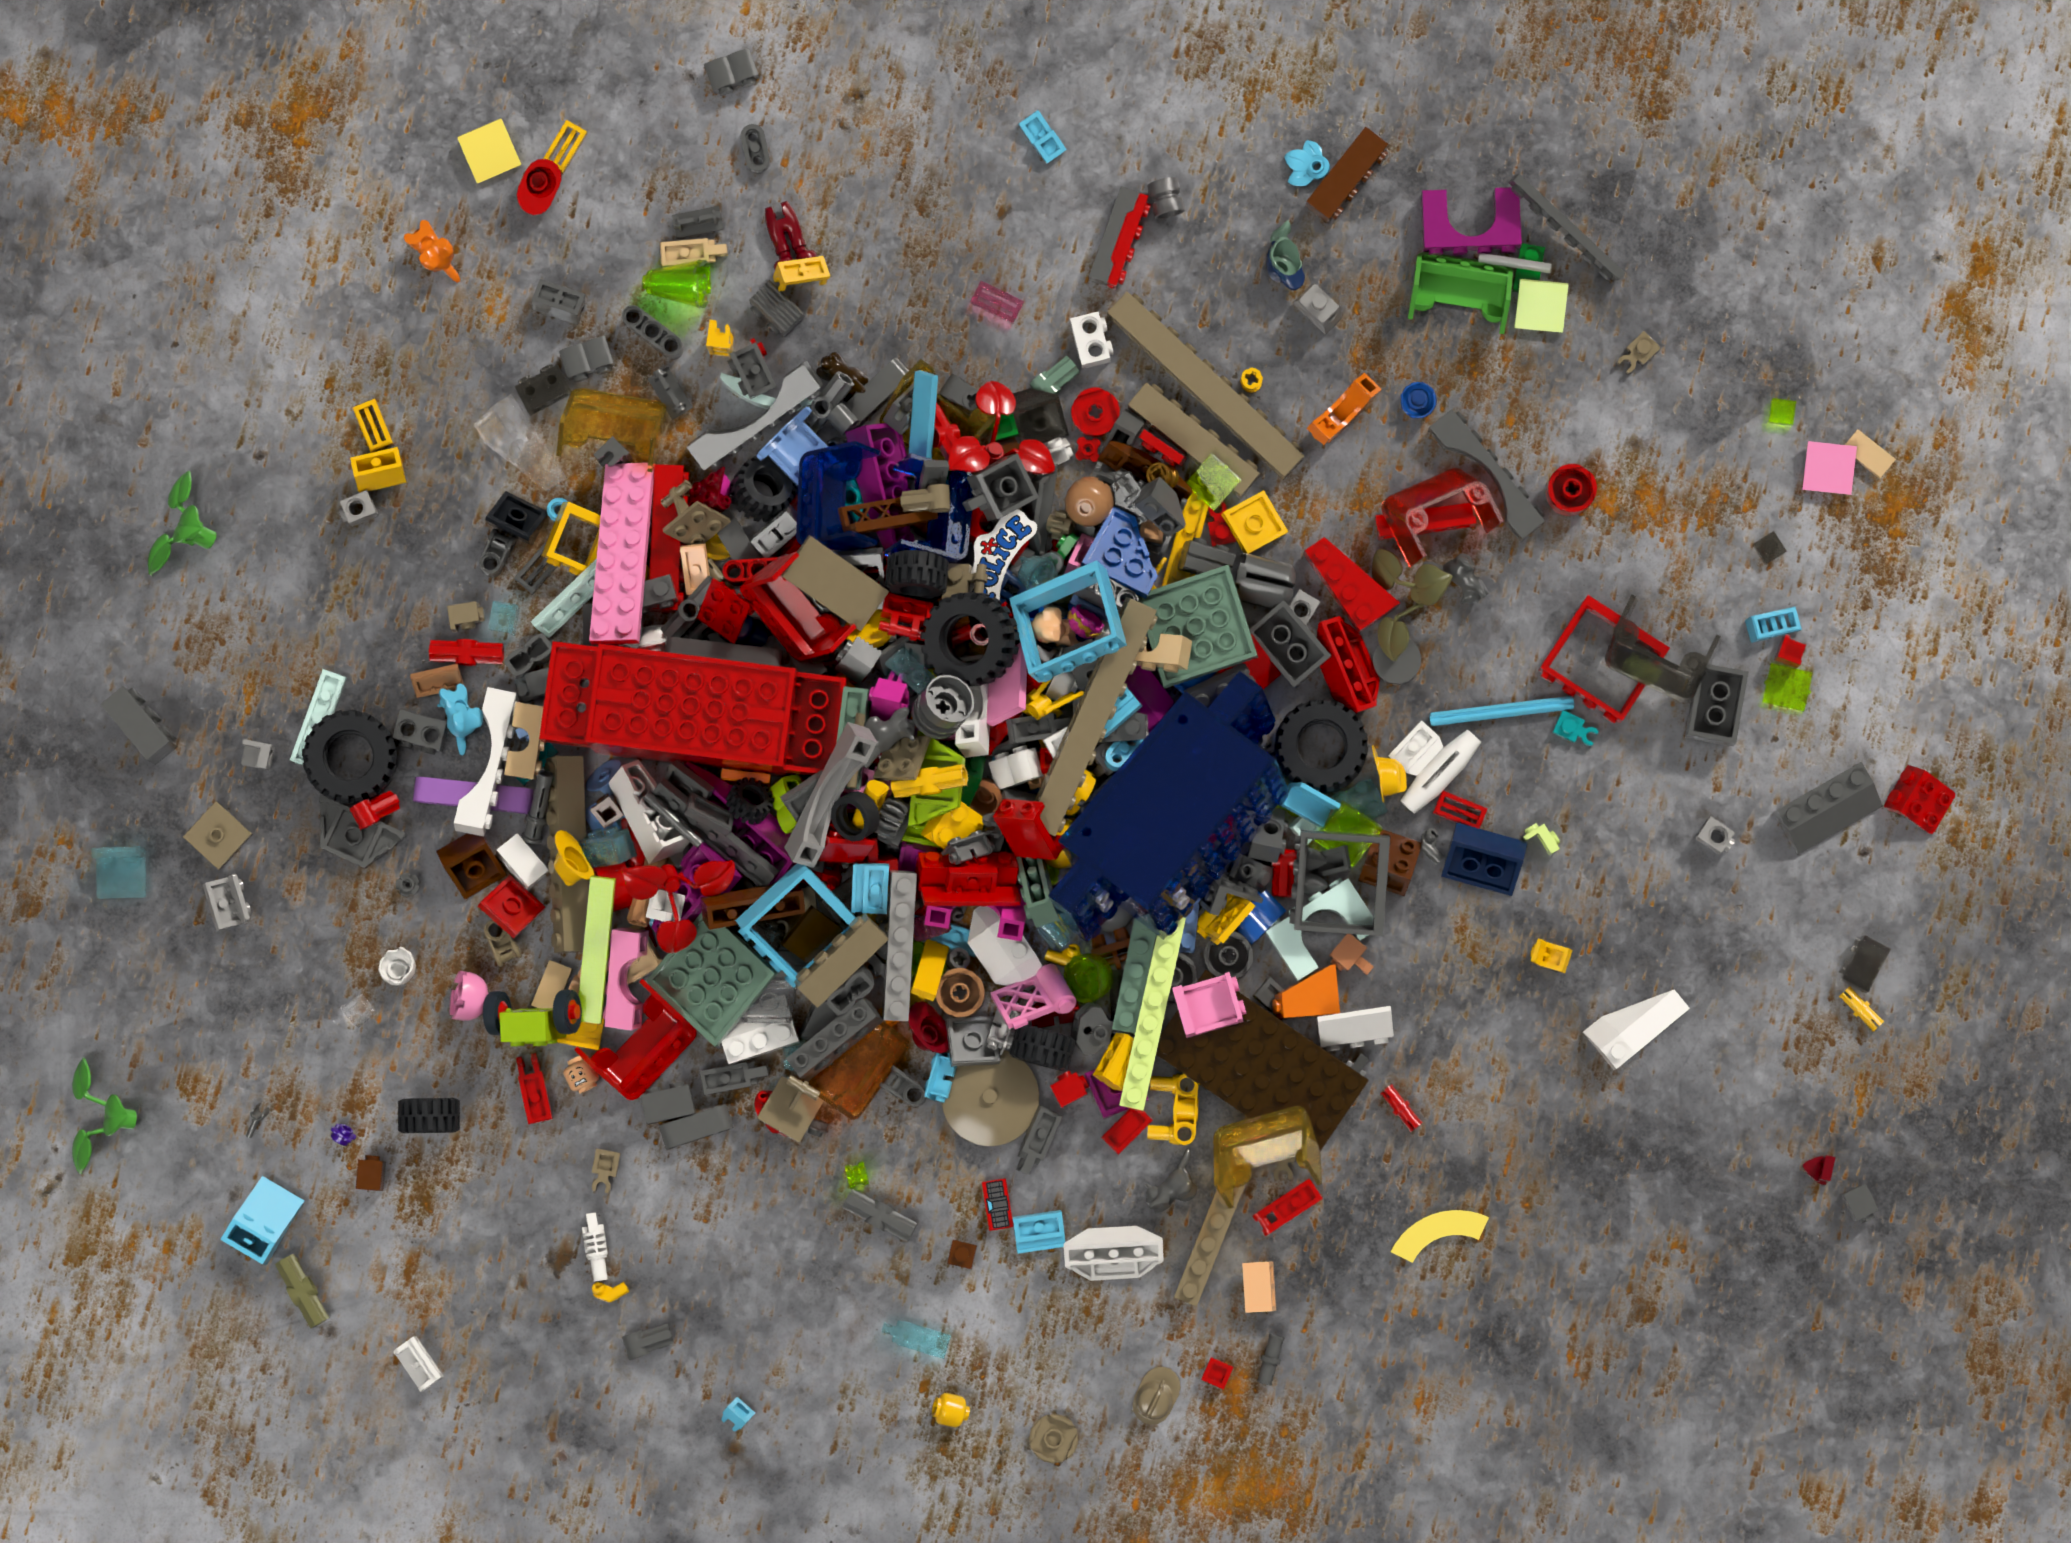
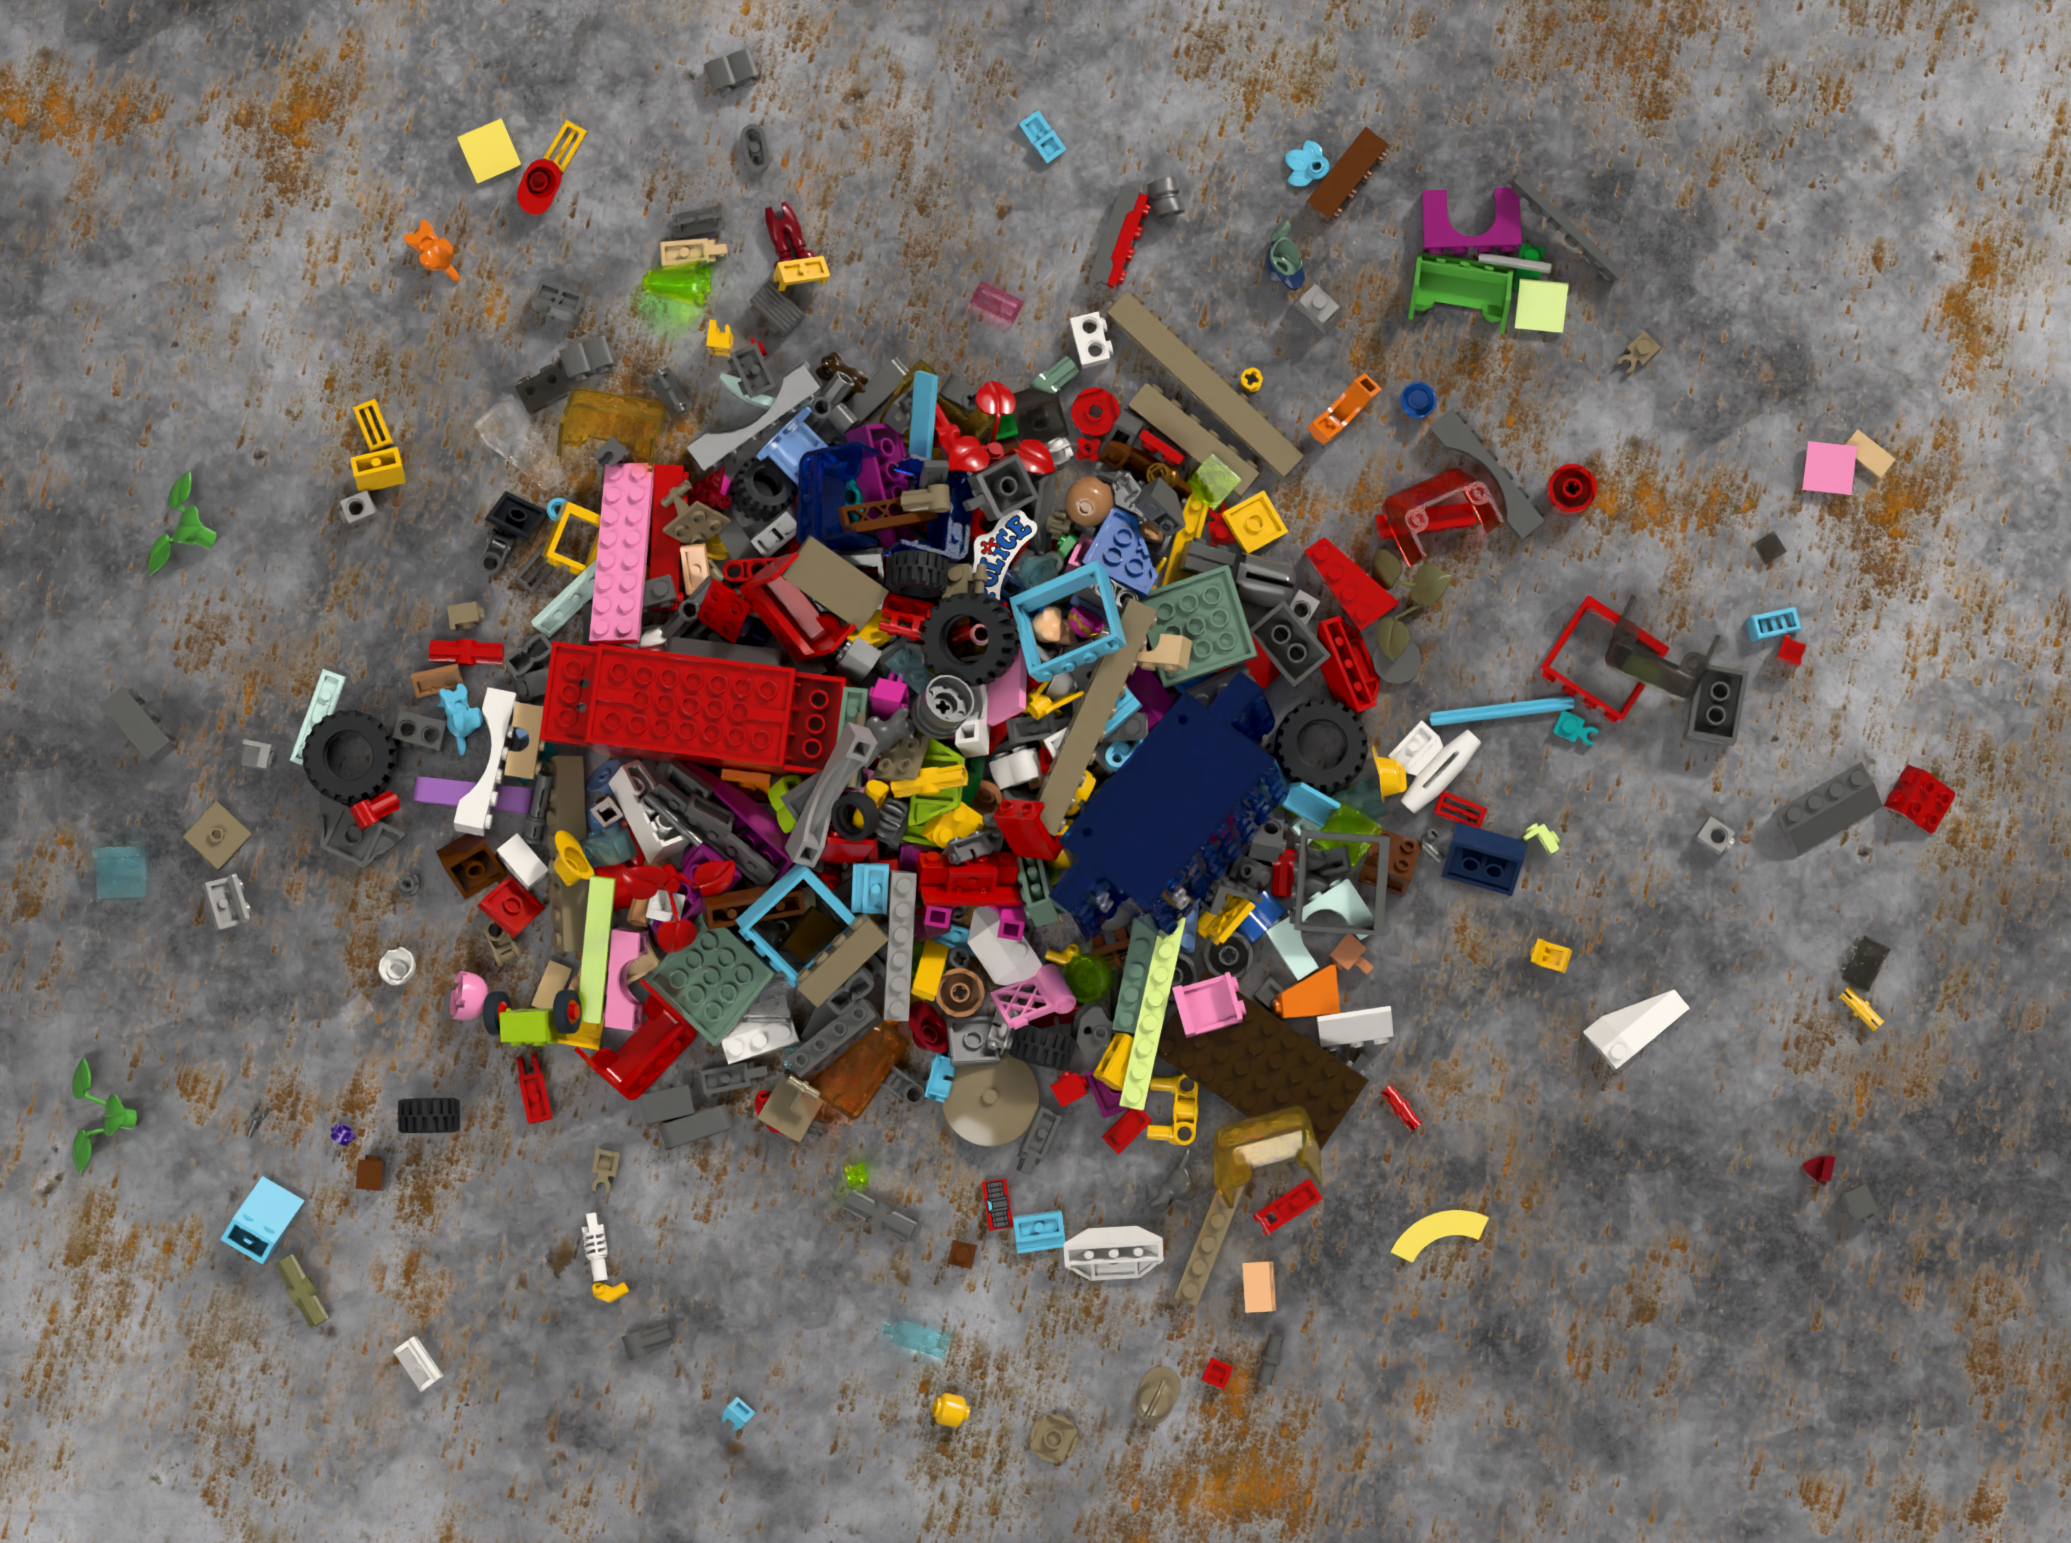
(504, 617): clear light blue panel -> none
(580, 1075): light nougat head -> none
(646, 322): dark grey beam -> none
(753, 791): black tyre -> none
(1055, 934): clear light blue brick -> none
(1463, 575): dark grey animal -> none
(1782, 411): clear neon green tile -> none
(1787, 687): clear neon green piece -> none

